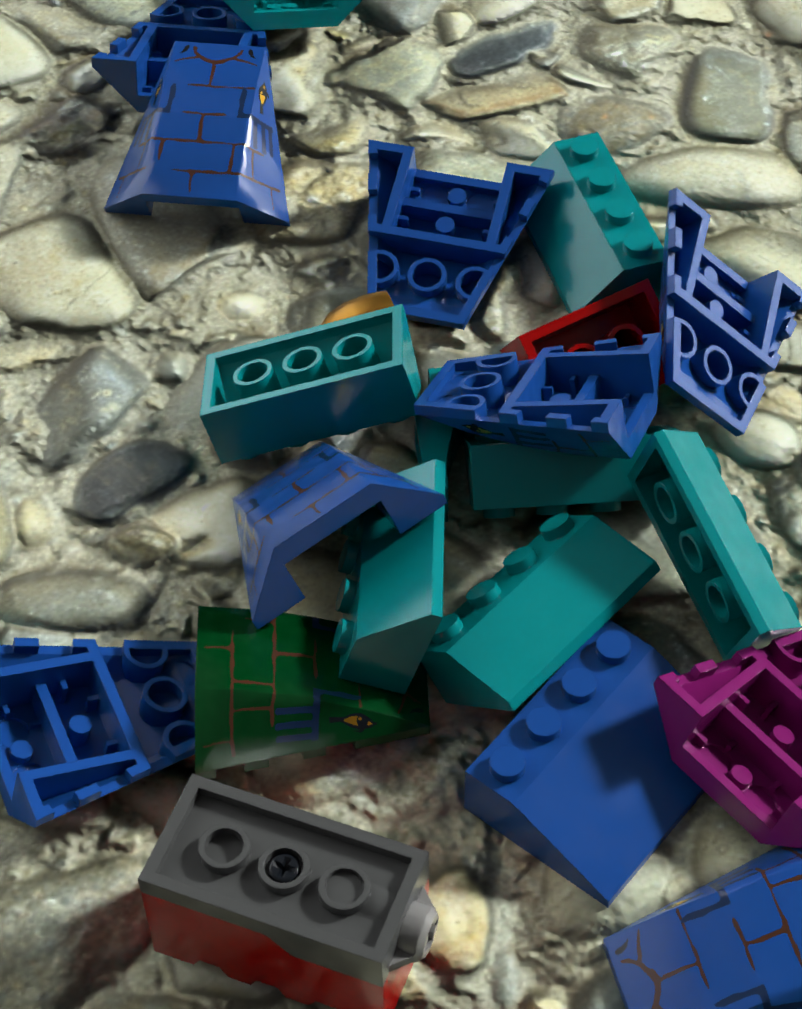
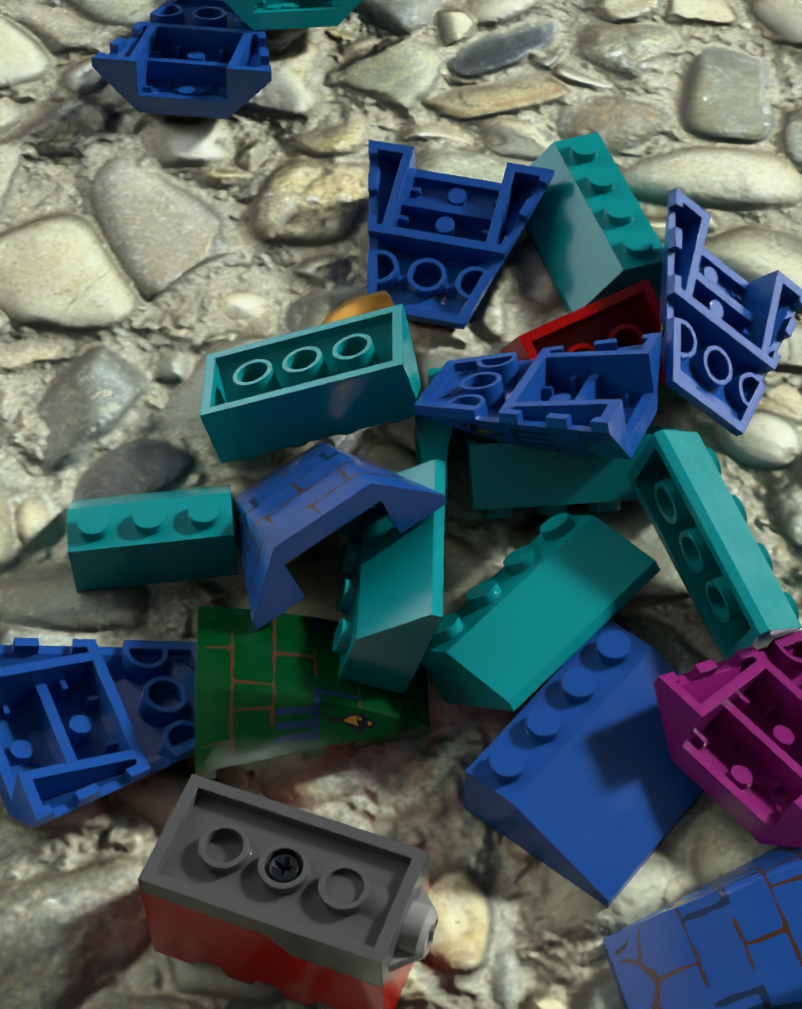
(152, 538): none -> teal slope
(207, 137): blue wedge -> none

